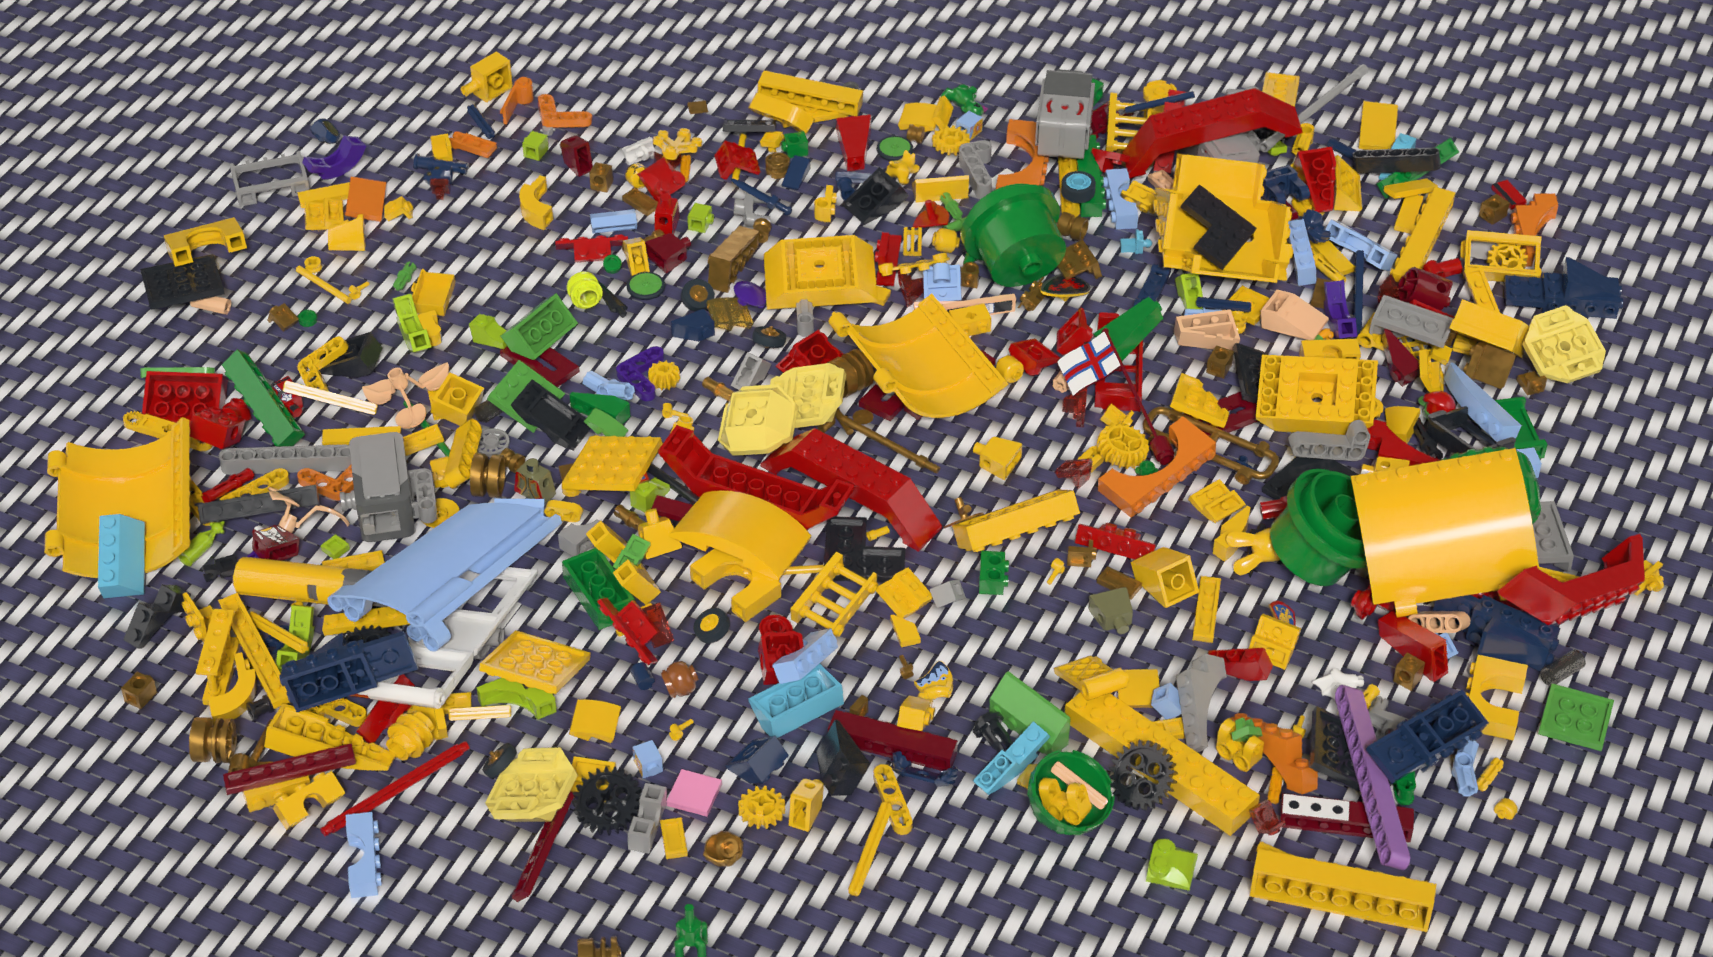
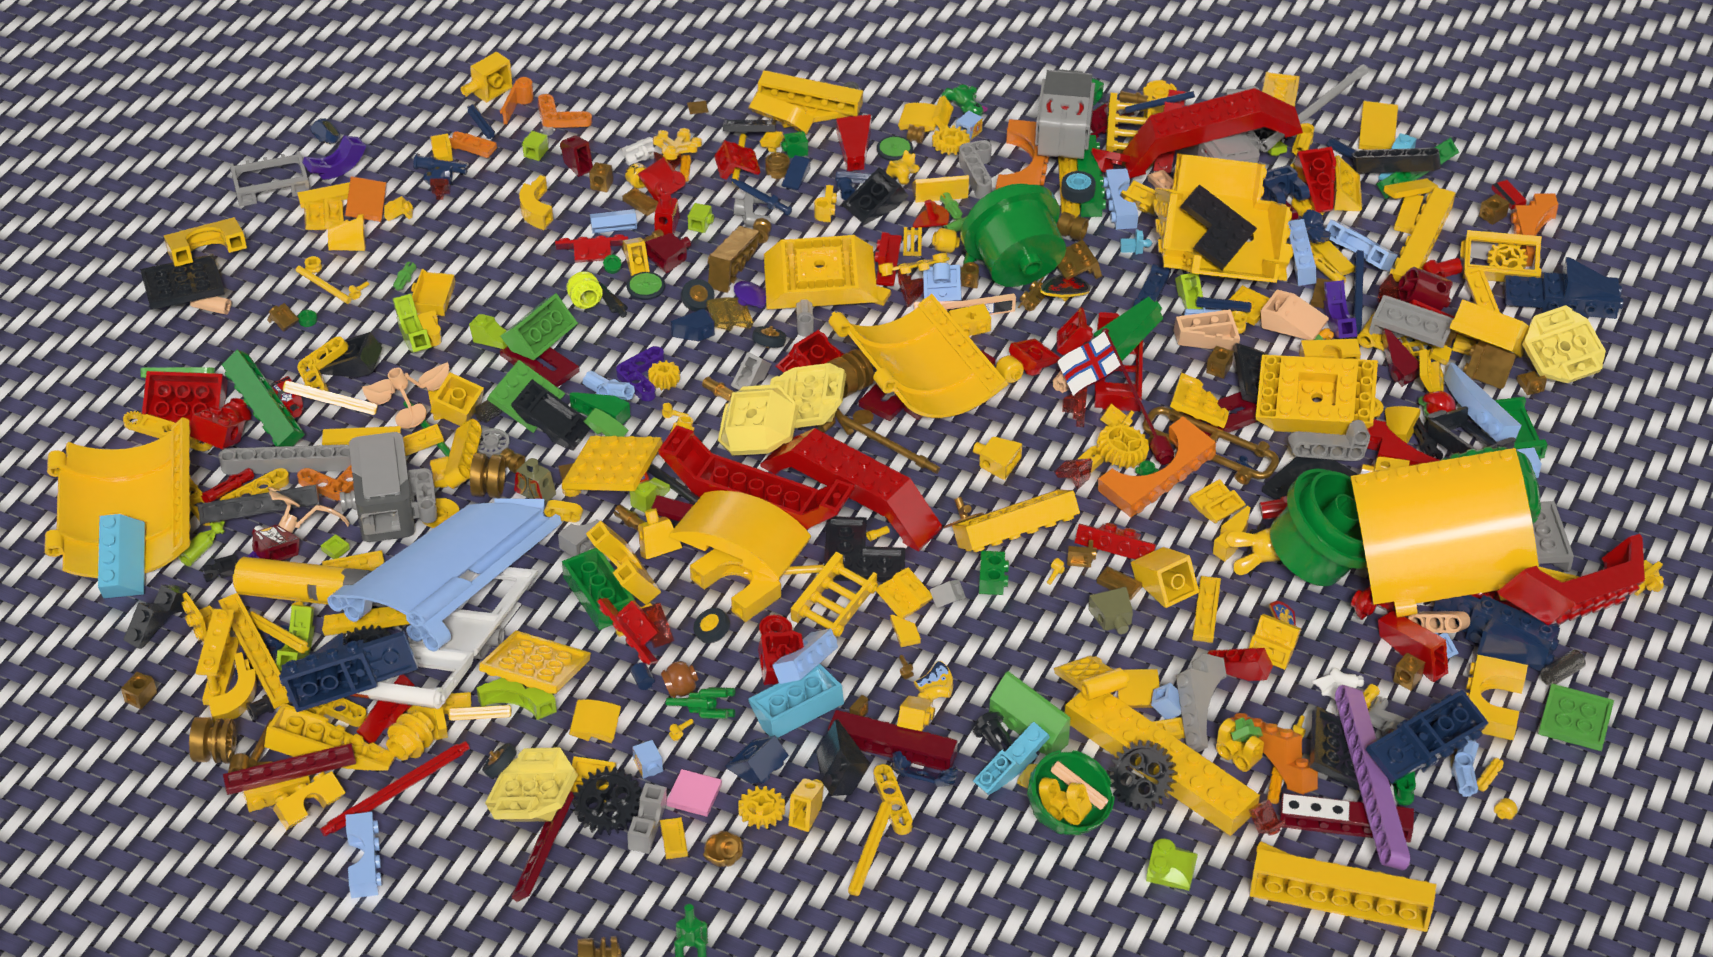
(634, 551): bright green slope -> none
(705, 702): none -> green plant
(1135, 98): none -> pearl gold pin

